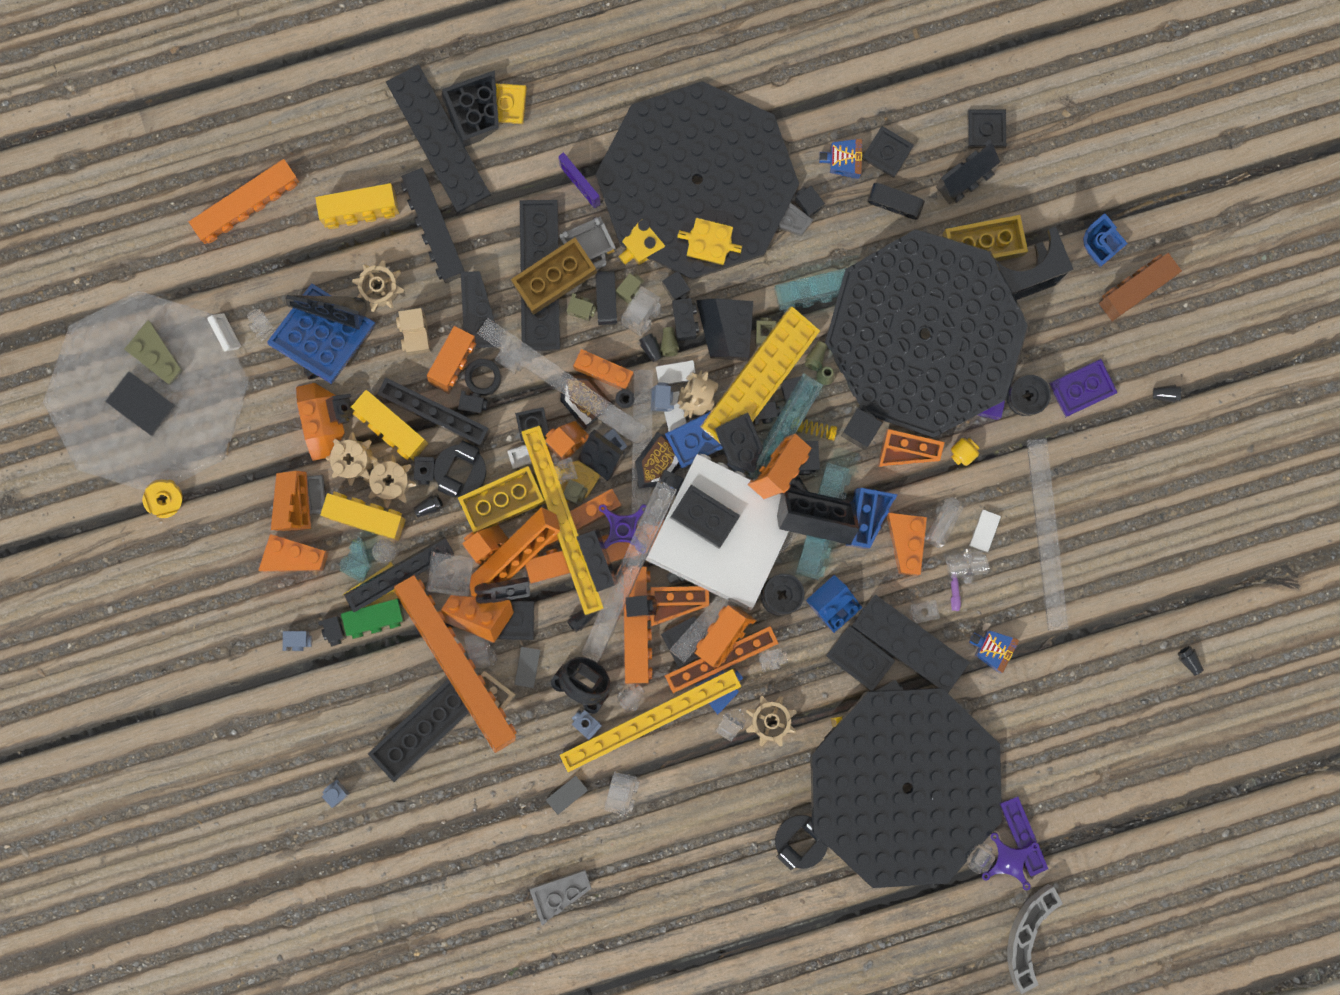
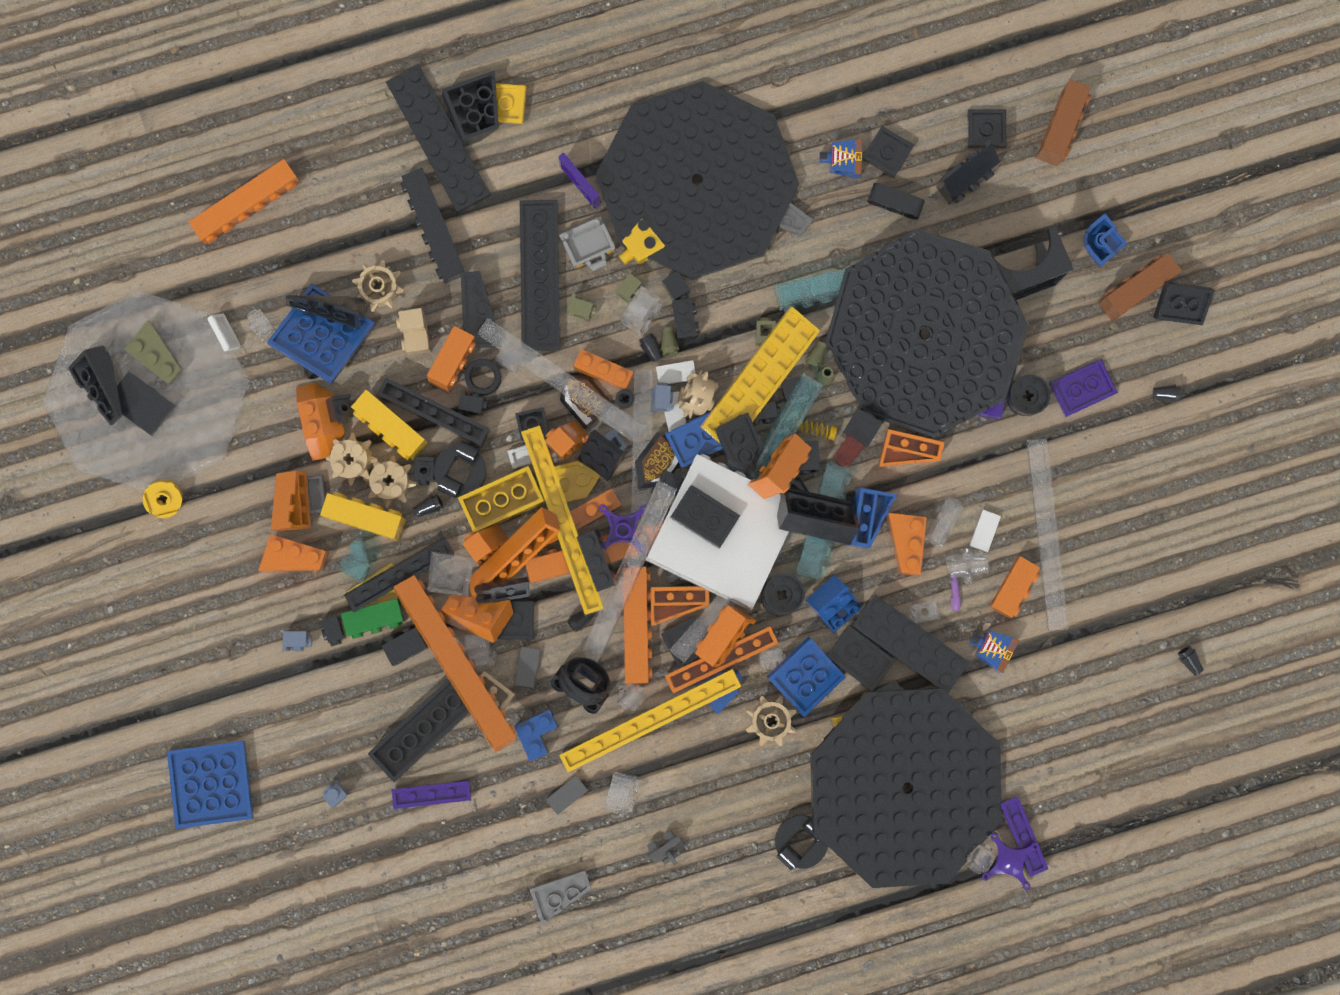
(95, 374): none -> black wedge
(210, 784): none -> blue plate
(357, 206): yellow brick -> none
(385, 551): clear head -> none
(404, 646): none -> black brick
(431, 794): none -> dark purple plate
(531, 731): none -> blue brick
(554, 275): pearl gold brick -> none
(565, 470): clear brick -> none
(575, 492): olive brick -> none
(593, 726): sand blue brick -> none
(606, 297): black beam -> none
(641, 606): black brick -> none
(668, 850): none -> dark grey hips
(710, 241): yellow plate -> none
(727, 327): black wedge -> none
(731, 724): clear tile -> none
(806, 676): none -> blue plate
(809, 201): black brick -> none
(848, 452): none -> clear red brick
(964, 451): yellow head -> none
(1000, 236): yellow brick -> none
(1015, 587): none -> orange brick
(1024, 933): light grey brick -> none
(1064, 123): none -> dark orange brick
(1183, 303): none -> black tile

